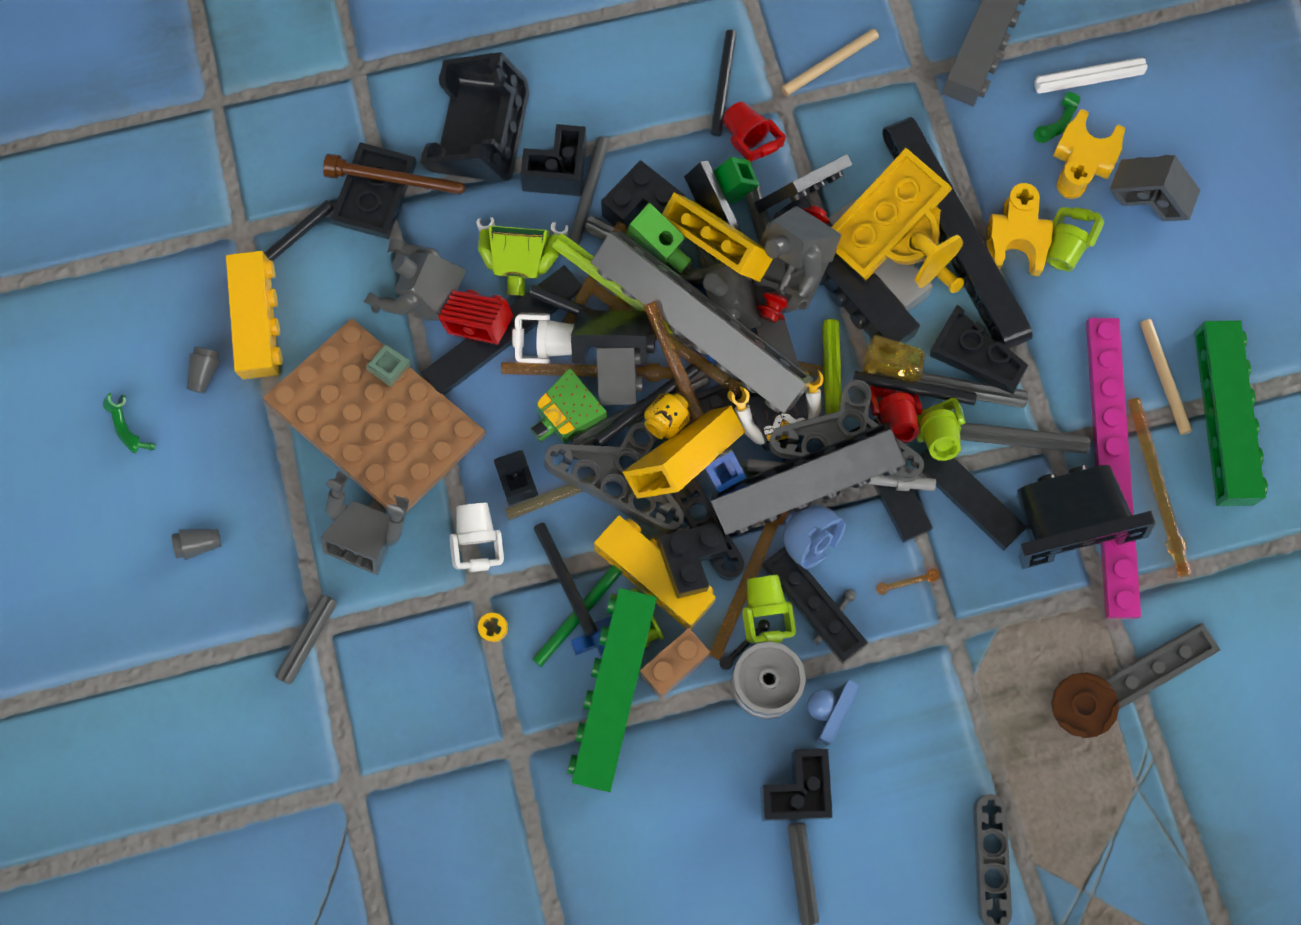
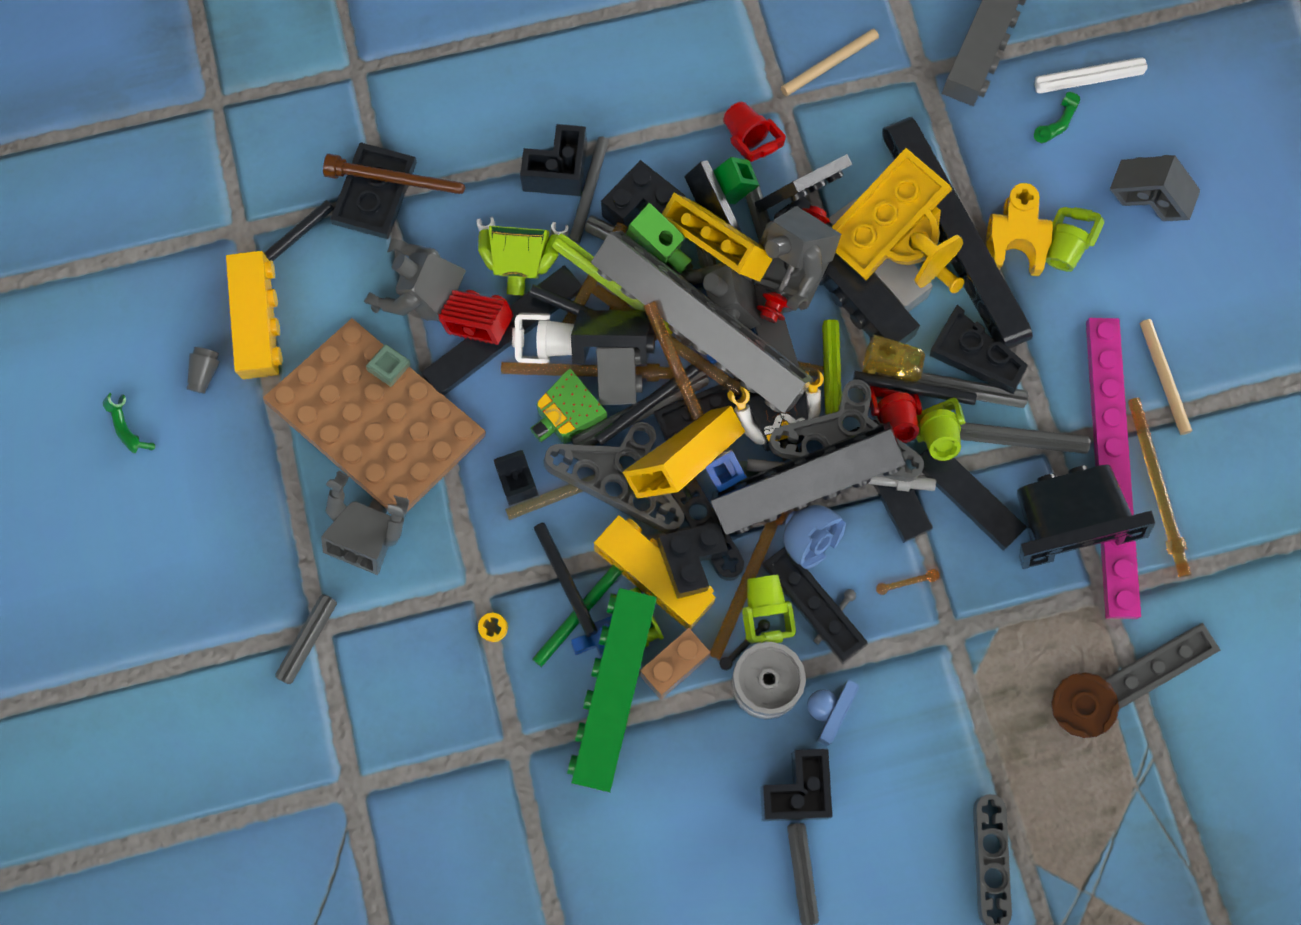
(194, 542): dark grey cone -> none
(475, 527): white piece -> none
(481, 118): black windscreen -> none
(667, 415): yellow head -> none
(723, 82): black bar -> none
(1085, 156): yellow piece -> none
(1230, 414): green brick -> none

